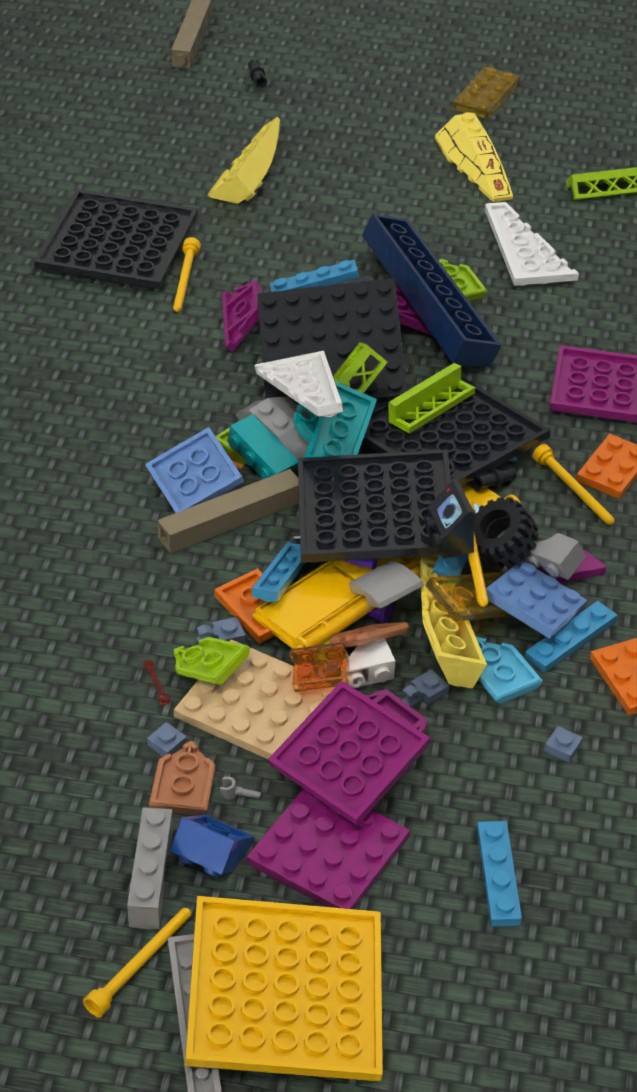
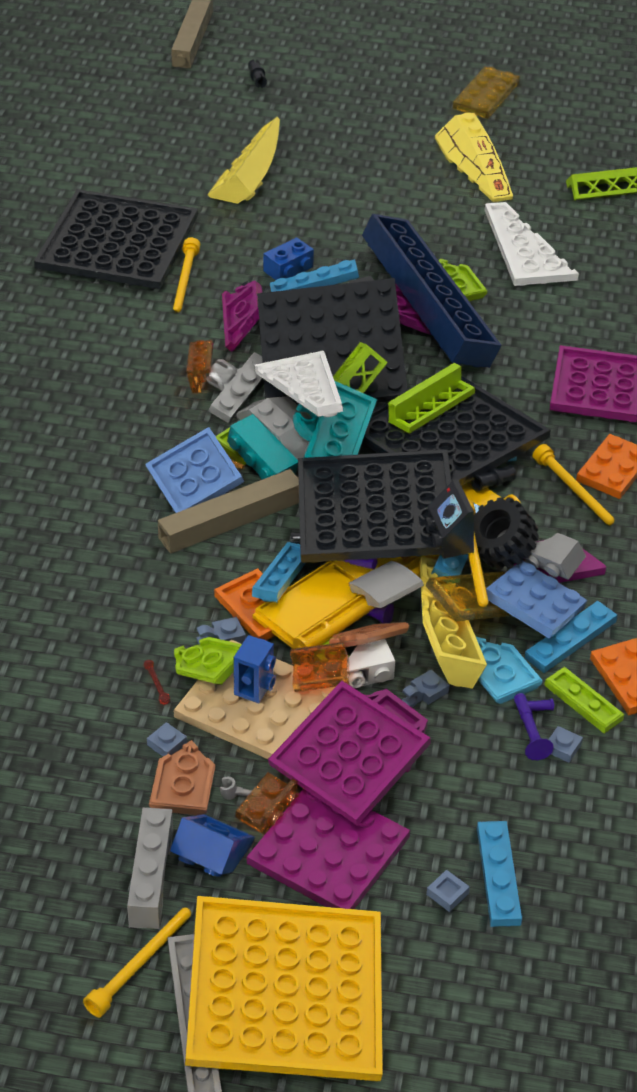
(199, 363): none -> clear orange bracket
(235, 386): none -> light grey plate
(254, 669): none -> blue brick
(267, 802): none -> clear orange bracket
(288, 259): none -> blue brick
(448, 890): none -> sand blue plate
(538, 747): none -> dark purple piece
(584, 700): none -> lime tile

